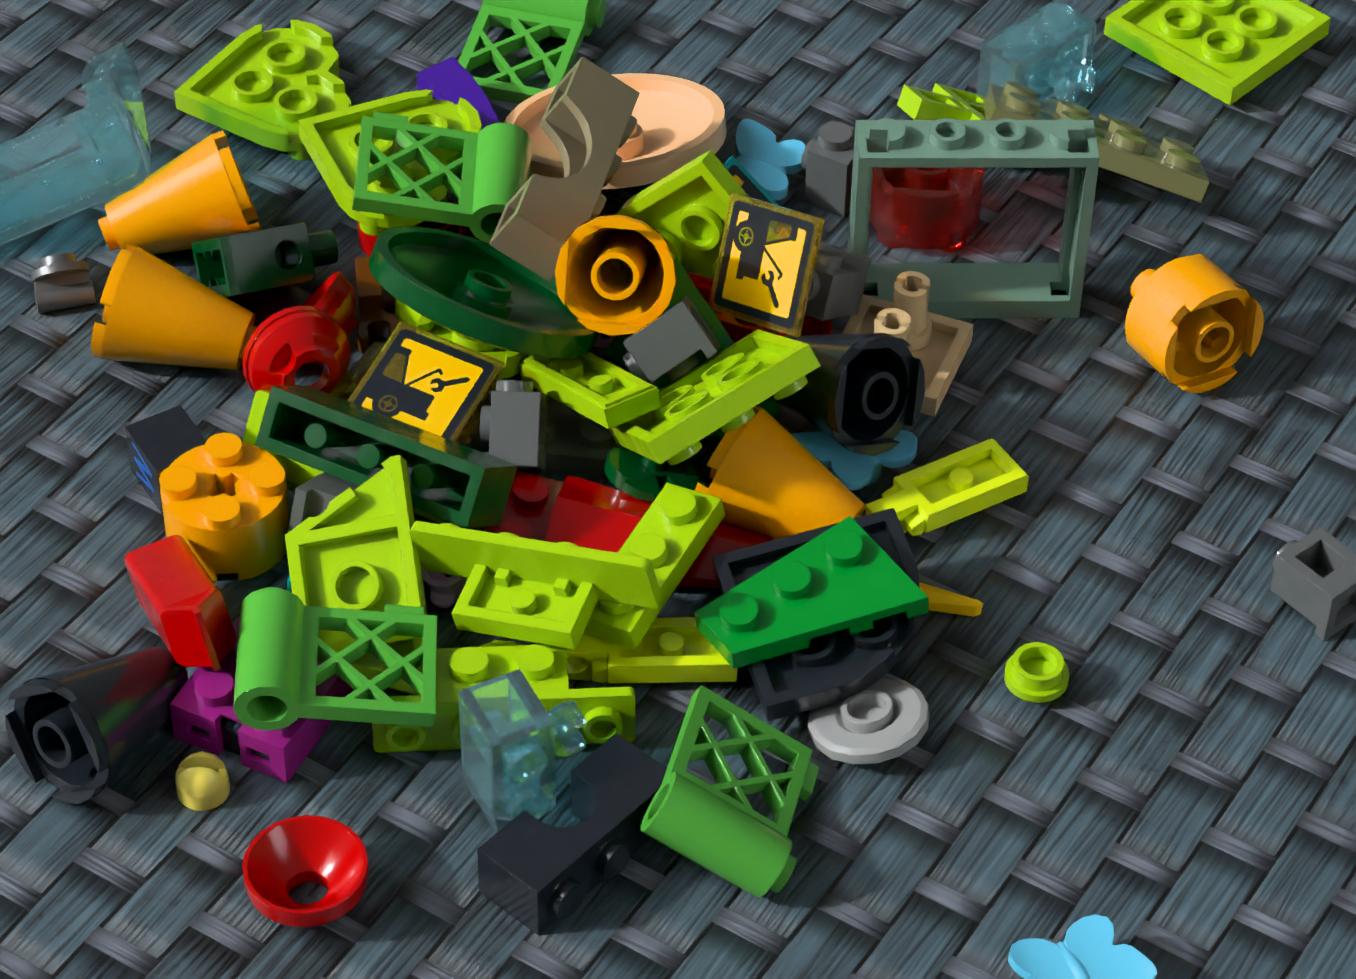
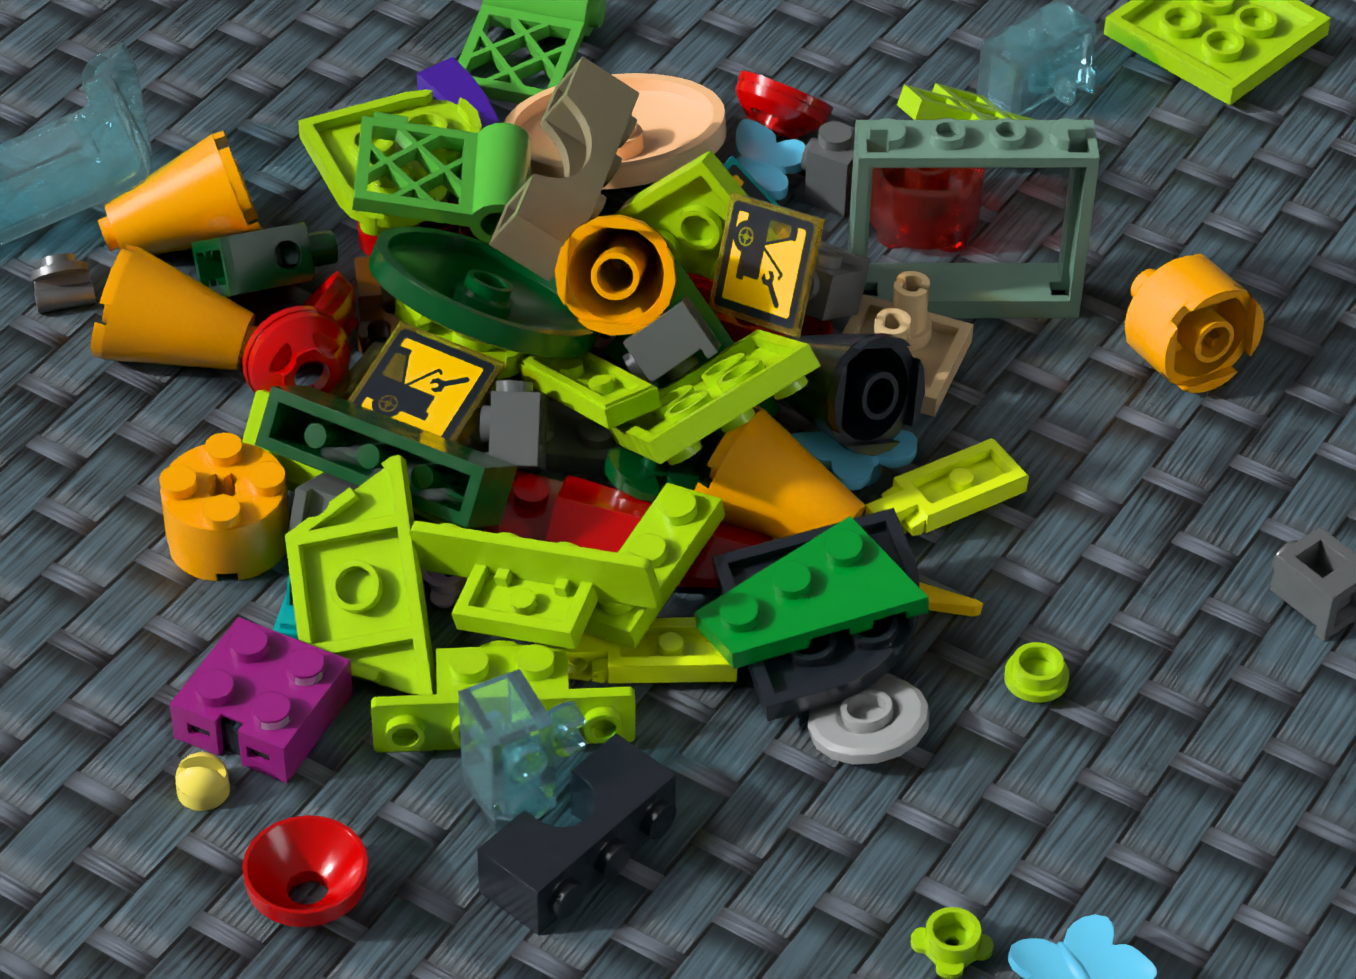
(92, 719): black cone -> none
(157, 443): black brick -> none
(182, 602): red piece -> none
(267, 85): lime plate -> none
(280, 669): bright green piece -> none
(716, 820): bright green piece -> none
(779, 106): none -> red piece
(955, 927): none -> lime plate
(1120, 143): olive plate -> none

